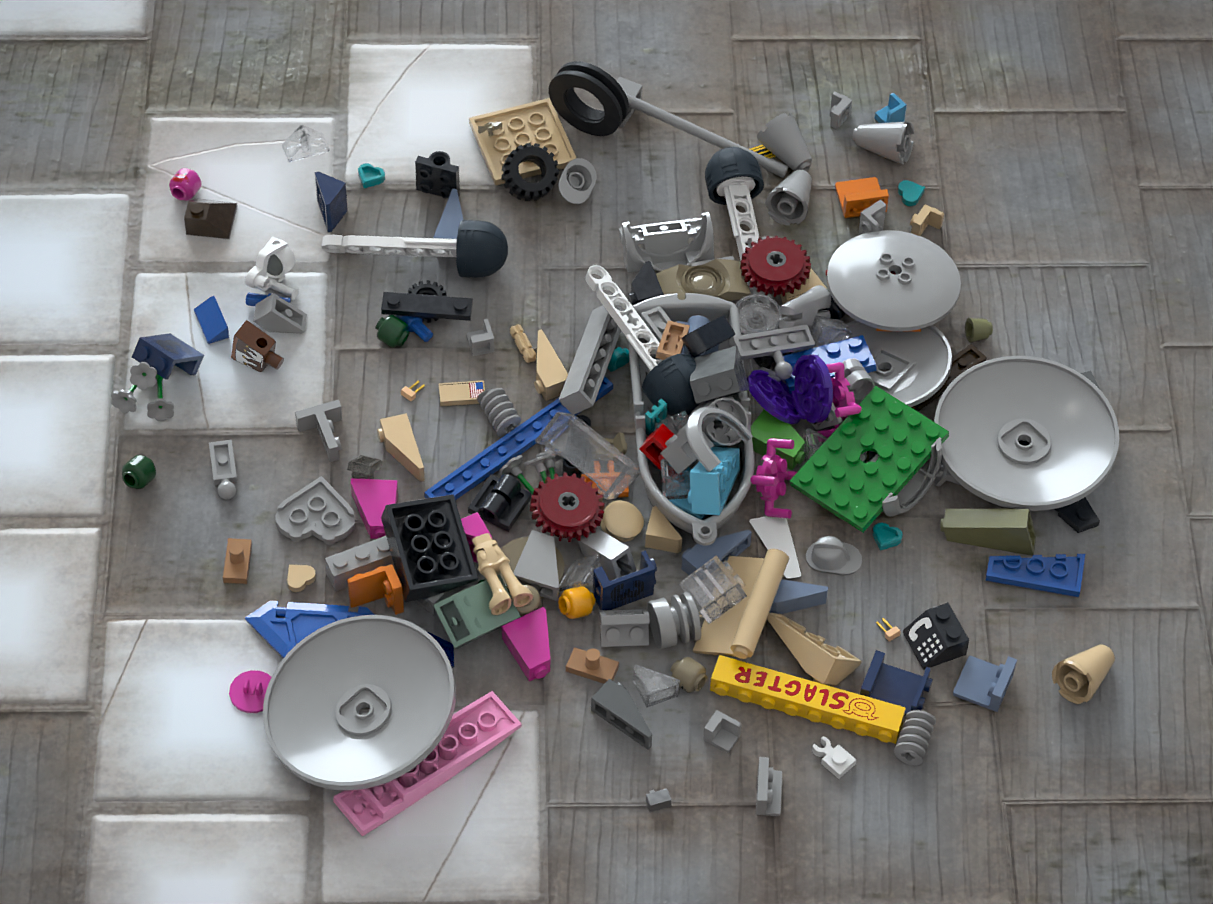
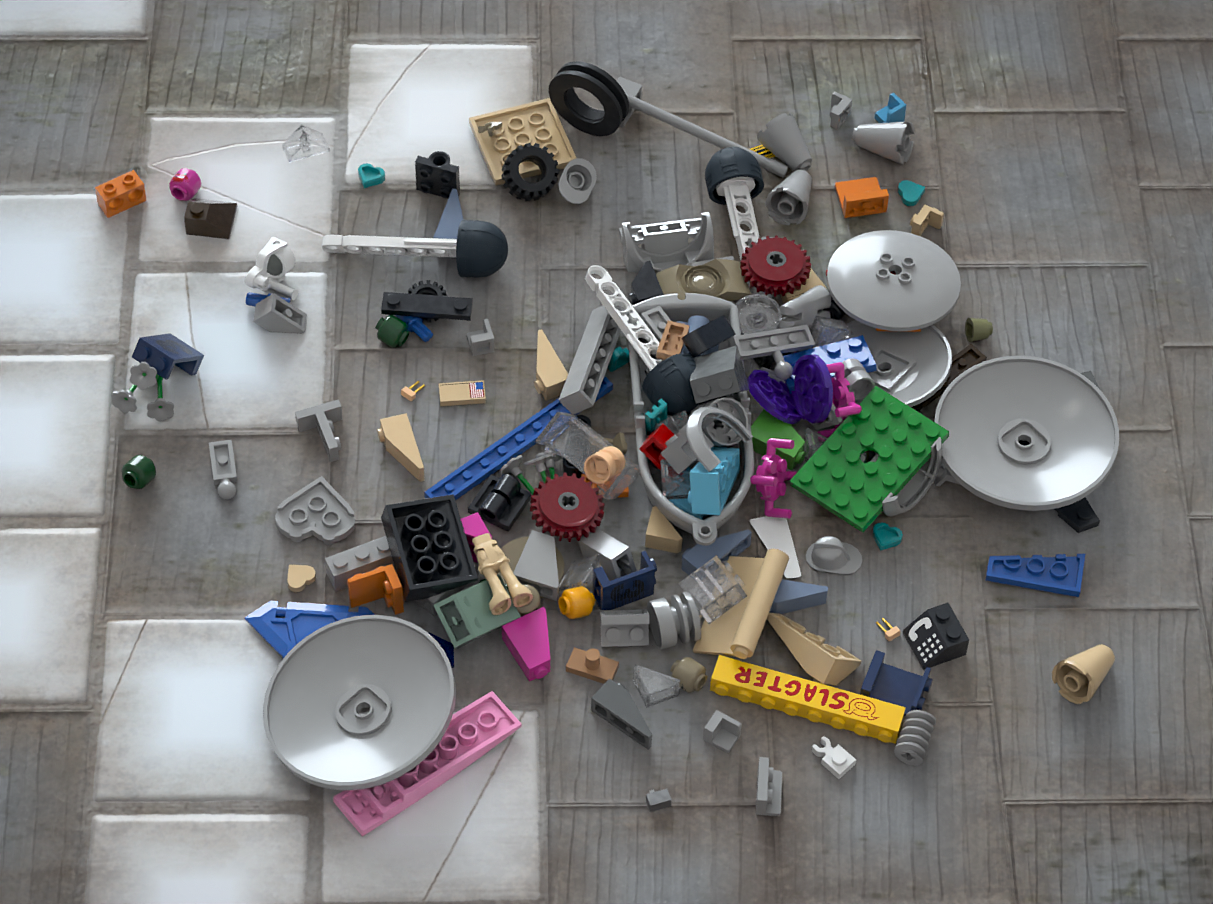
(120, 193): none -> orange brick
(211, 320): blue slope -> none
(237, 561): medium nougat tile -> none
(249, 691): dark pink piece -> none
(255, 348): reddish brown torso -> none
(331, 199): dark blue slope -> none
(364, 467): clear smoke tile -> none
(370, 500): dark pink slope -> none
(499, 410): light grey piece -> none
(523, 343): tan axle -> none
(604, 464): none -> light nougat wheel
(622, 521): tan piece -> none
(872, 218): light grey bracket -> none
(985, 682): sand blue bracket -> none
(991, 528): olive slope -> none

